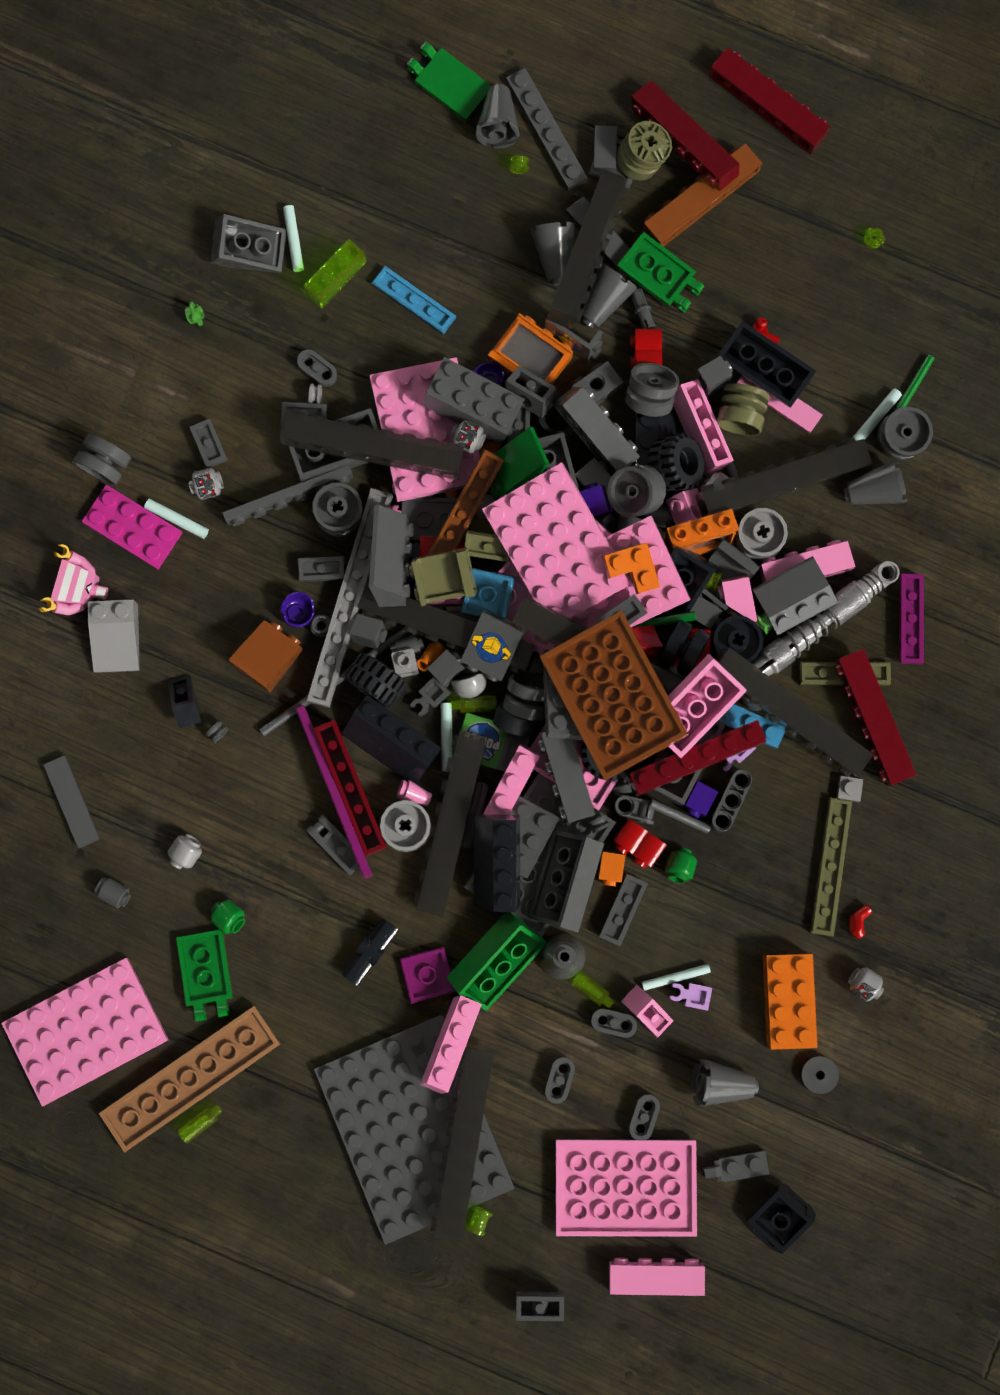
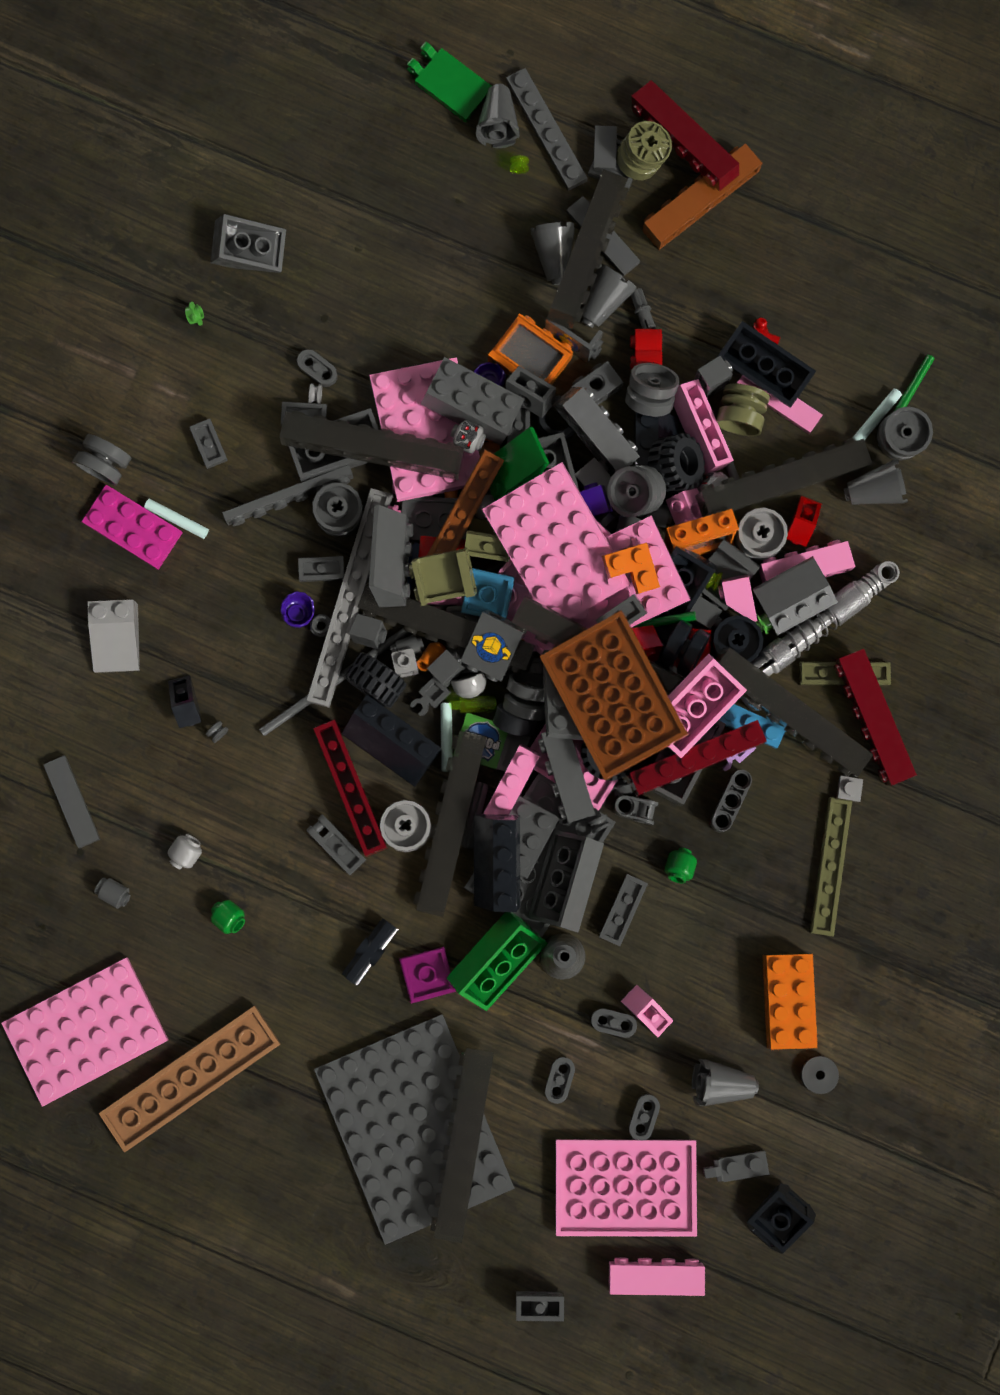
(74, 585): bright pink torso -> none
(199, 1123): clear neon green cylinder -> none
(205, 972): green tile -> none
(206, 483): head -> none
(266, 655): dark orange slope -> none
(293, 238): light aqua piece -> none
(334, 793): magenta tile -> none
(335, 273): clear neon green brick -> none
(412, 792): bright pink cone -> none
(413, 300): dark azure tile -> none
(450, 1044): bright pink brick -> none
(479, 1221): clear neon green bush -> none
(592, 989): clear neon green cylinder -> none
(611, 868): orange brick -> none
(639, 844): red brick -> none
(659, 272): green tile -> none
(675, 977): light aqua bar -> none
(677, 815): dark grey bar -> none
(696, 995): lavender plate -> none
(700, 800): dark purple brick -> none
(769, 100): dark red brick -> none
(803, 521): none -> red slope
(856, 921): red arm -> none
(866, 984): light grey head -> none
(873, 243): clear neon green plate -> none
(911, 619): magenta plate -> none

